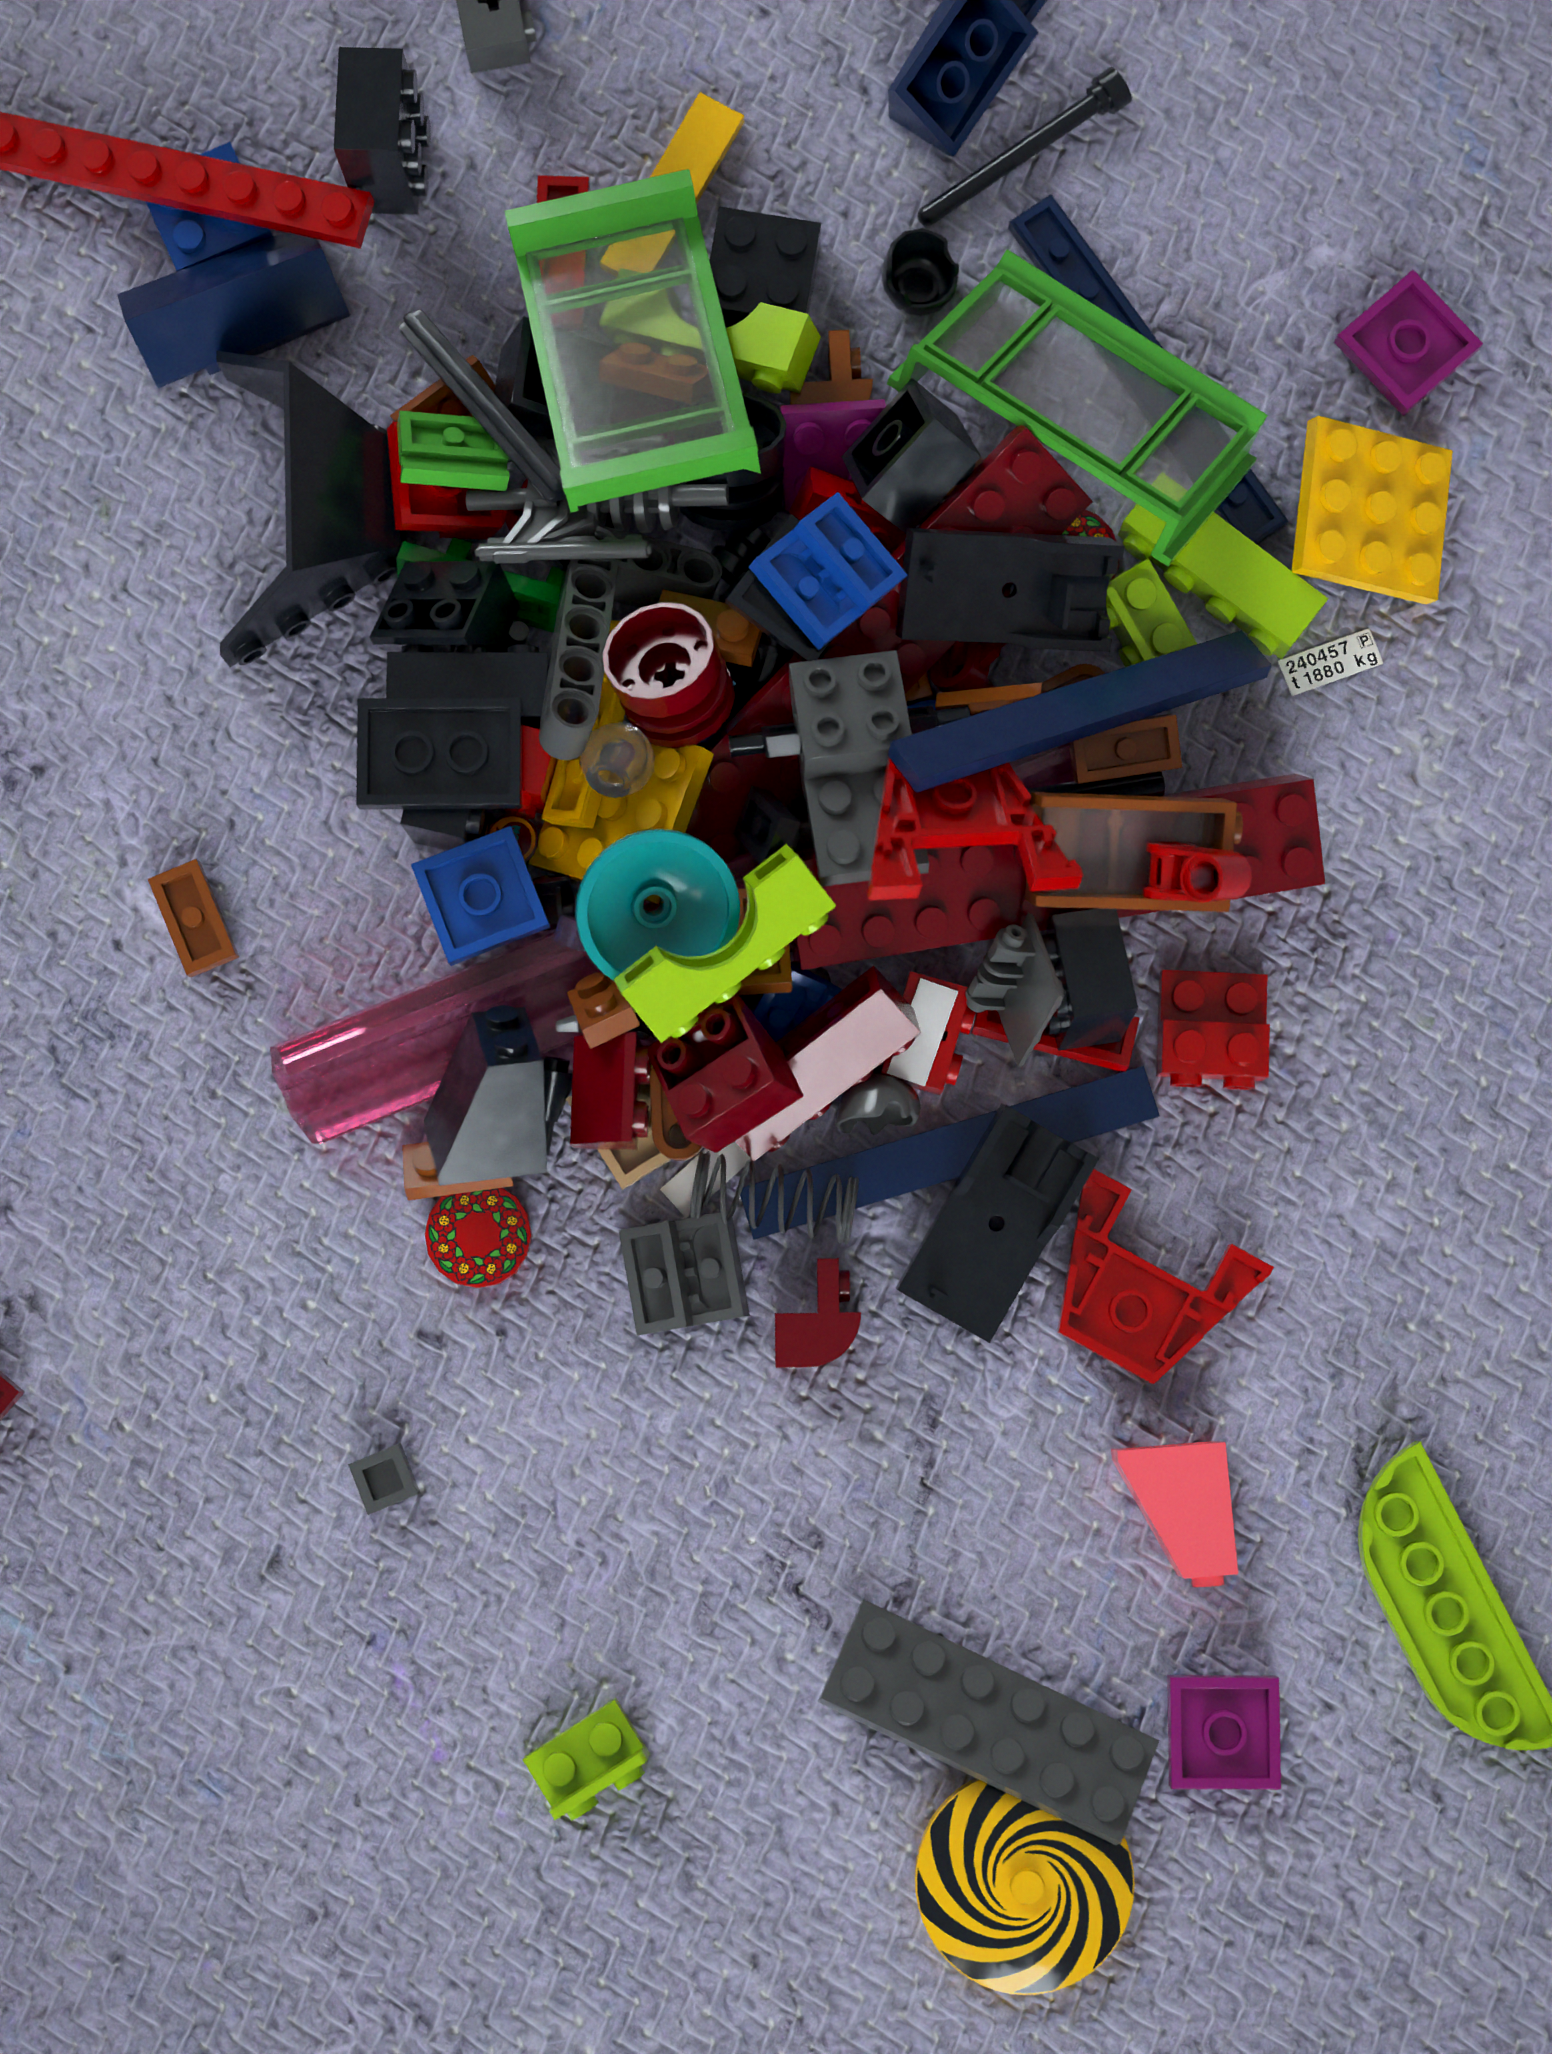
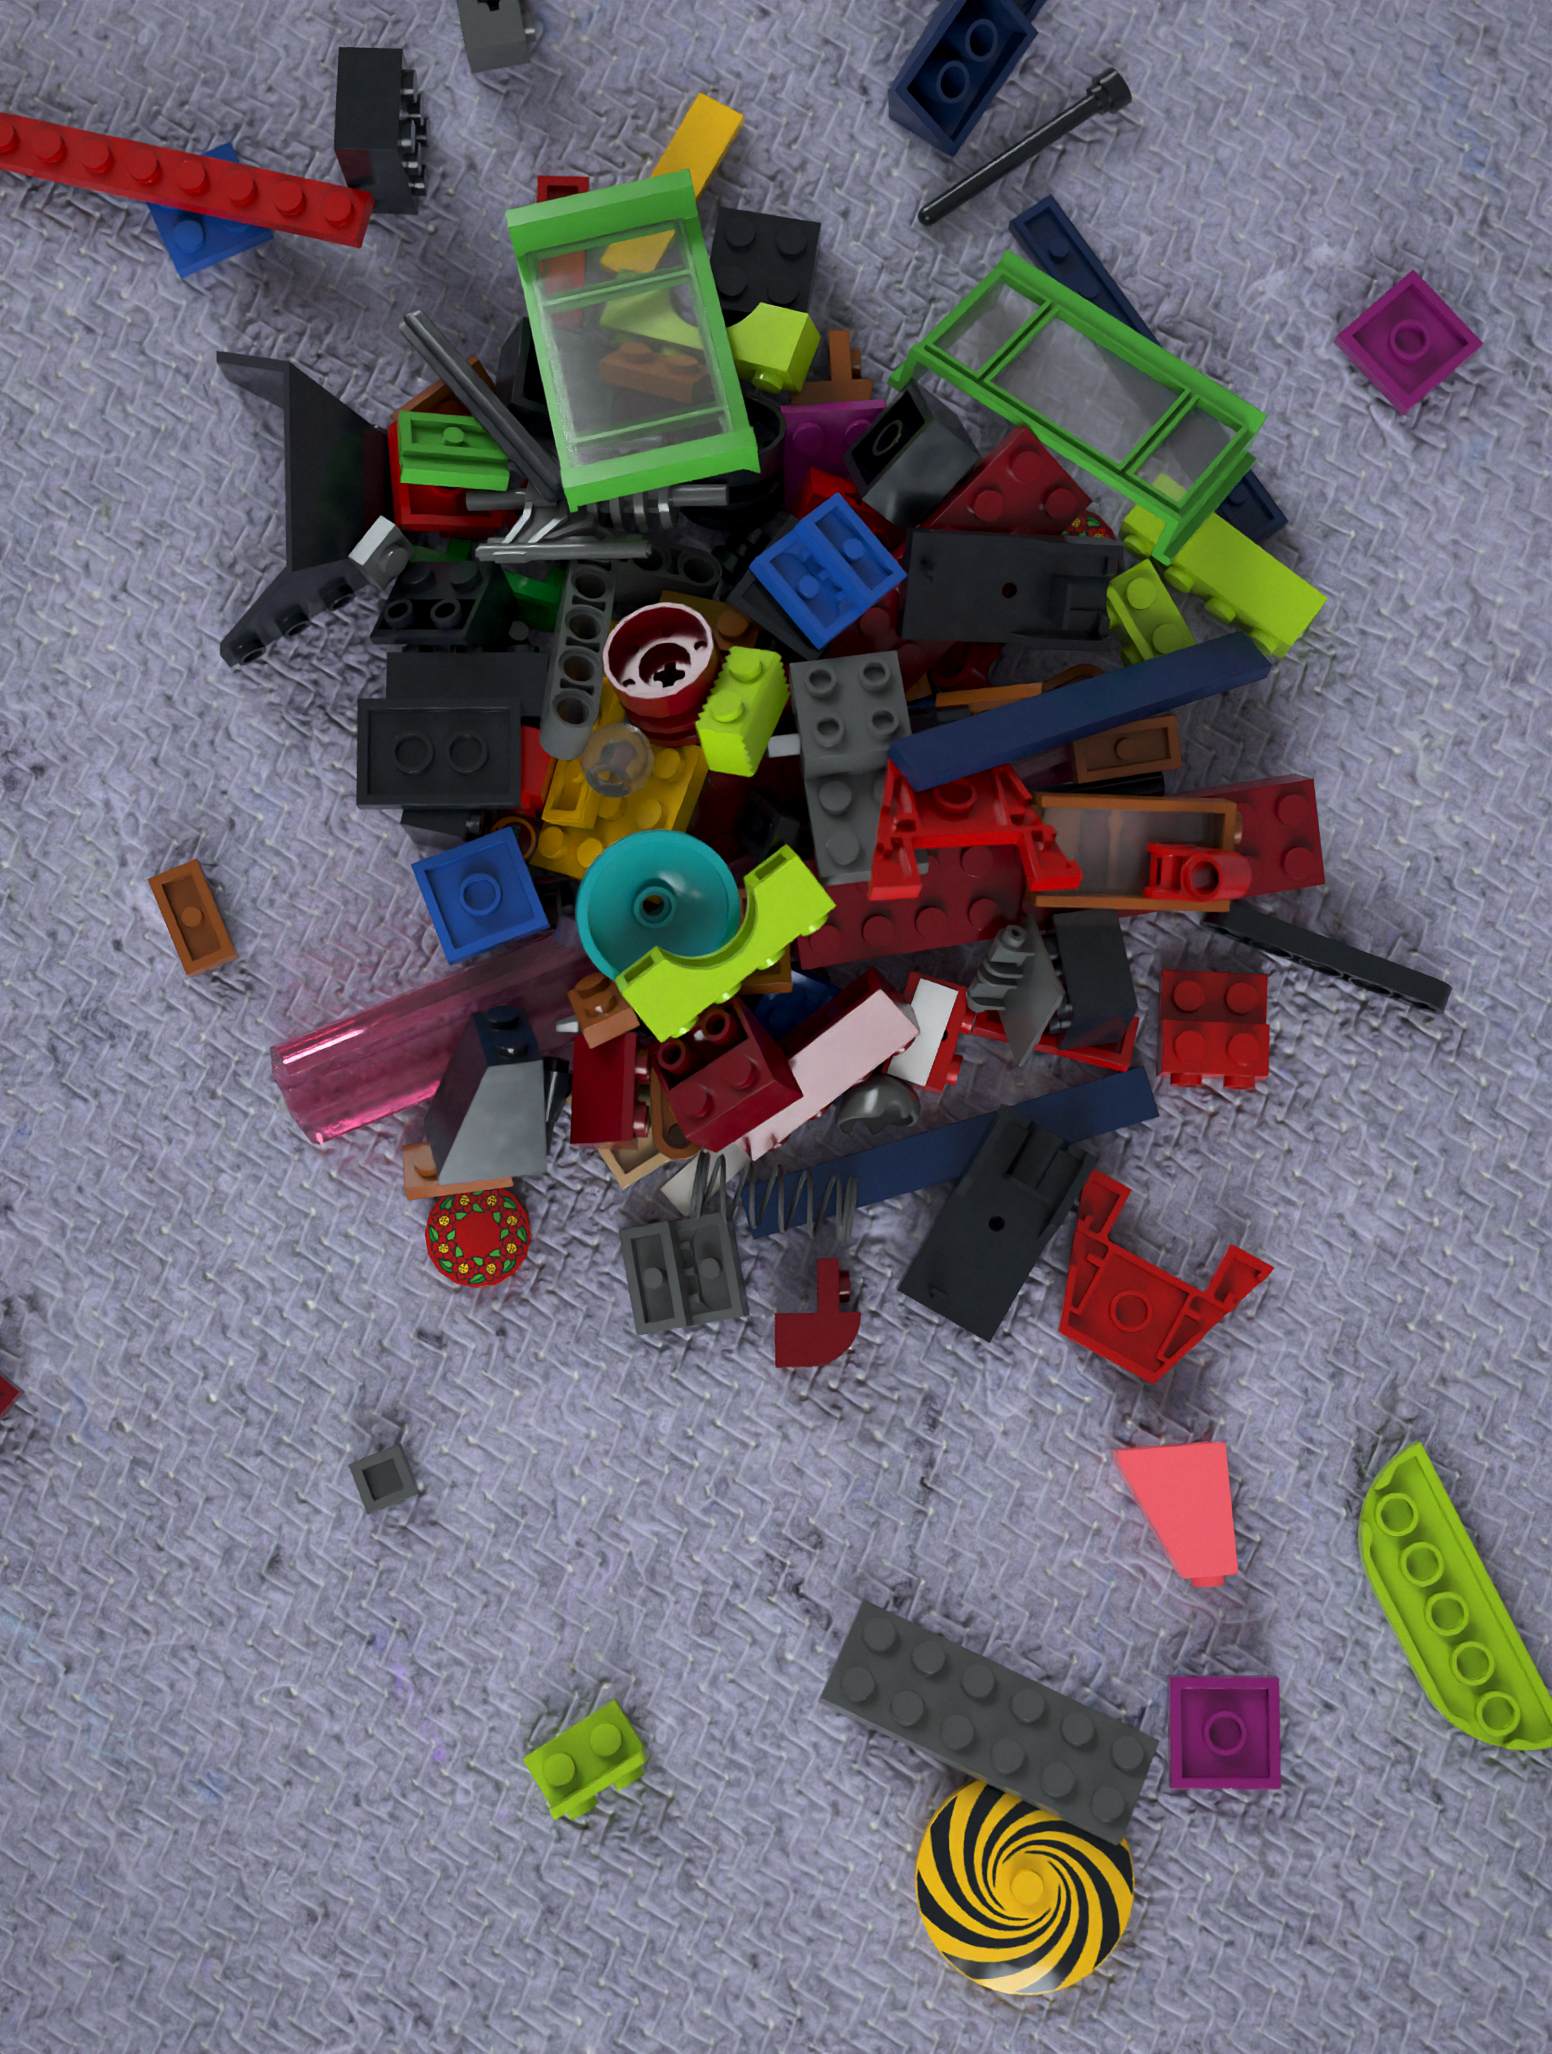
(232, 305): dark blue slope -> none
(382, 553): none -> dark grey plate
(742, 710): none -> lime brick
(919, 272): black hair -> none
(1329, 957): none -> black beam
(1330, 662): white sticker -> none
(1372, 510): yellow plate -> none

